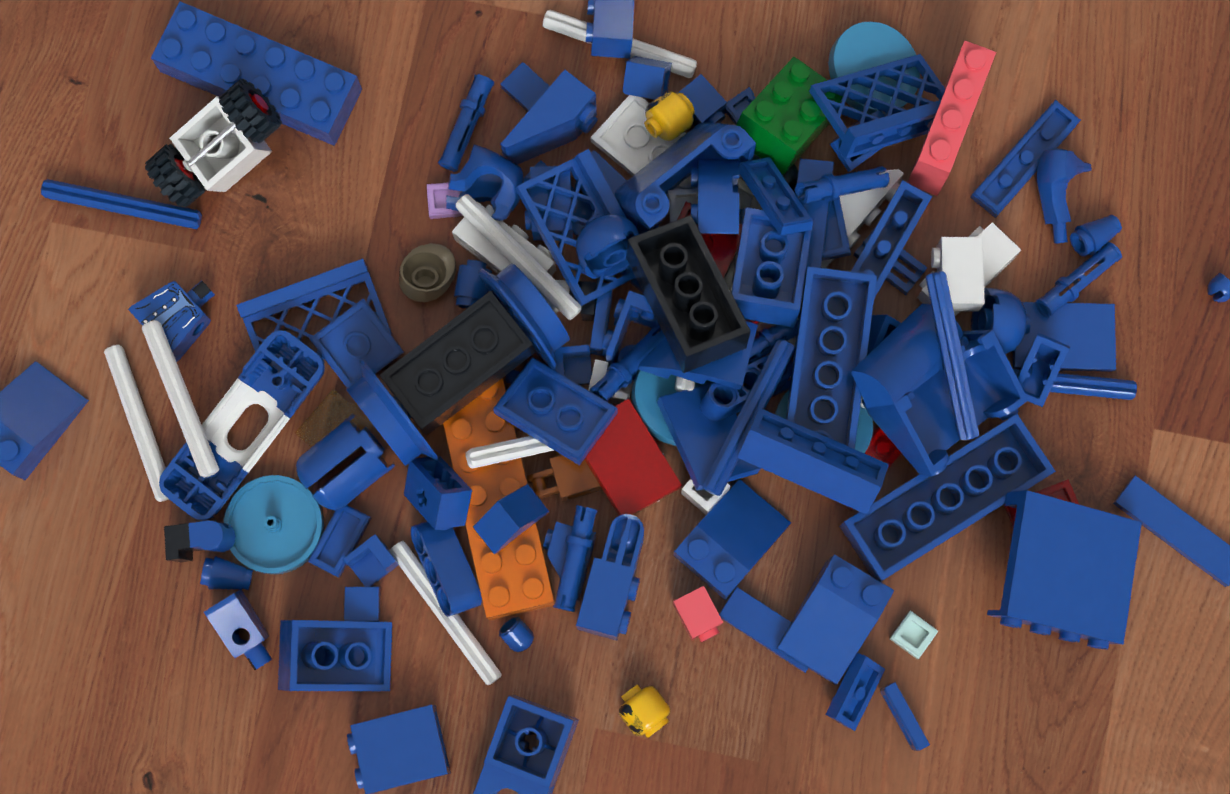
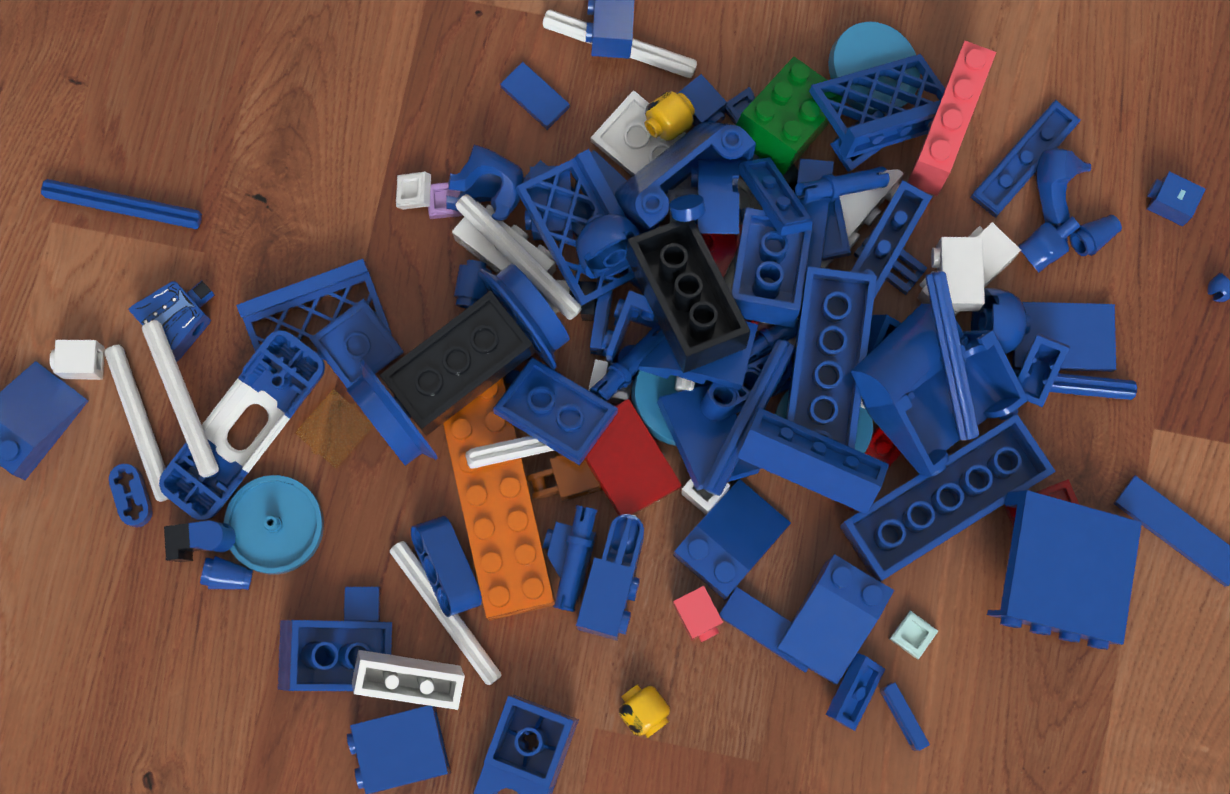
(78, 359): none -> white brick
(138, 493): none -> blue beam
(215, 145): brick -> none
(219, 53): blue brick -> none
(237, 613): torso -> none
(339, 540): blue tile -> none
(353, 478): blue cylinder -> none
(371, 561): blue panel -> none
(407, 679): none -> white brick
(413, 190): none -> white tile
(427, 272): dark tan hat -> none
(437, 493): blue brick -> none
(471, 110): blue pin -> none
(510, 518): blue slope -> none
(516, 634): blue piece -> none
(553, 120): blue slope -> none
(574, 363): blue panel -> none
(646, 77): blue panel -> none
(687, 207): none -> blue tile
(1048, 243): none -> blue piece
(1052, 301): blue pin -> none
(1175, 198): none -> blue brick

